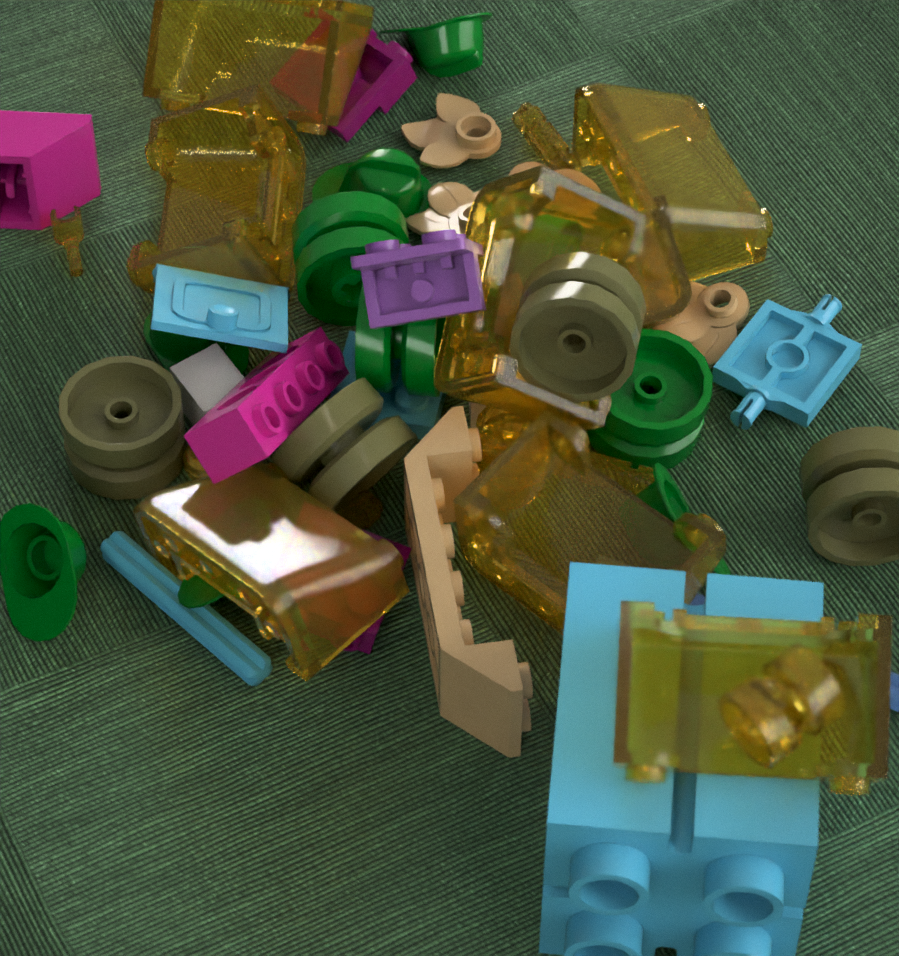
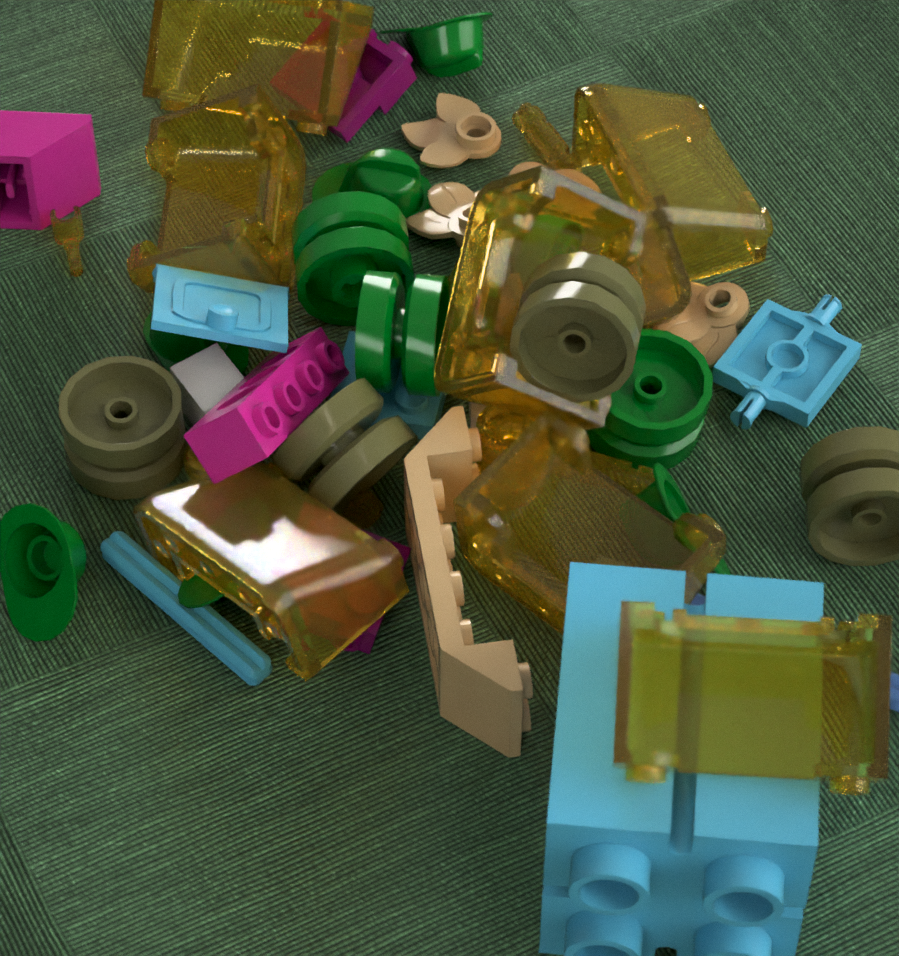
(421, 280): medium lavender bracket -> none
(789, 700): clear yellow wheel -> none

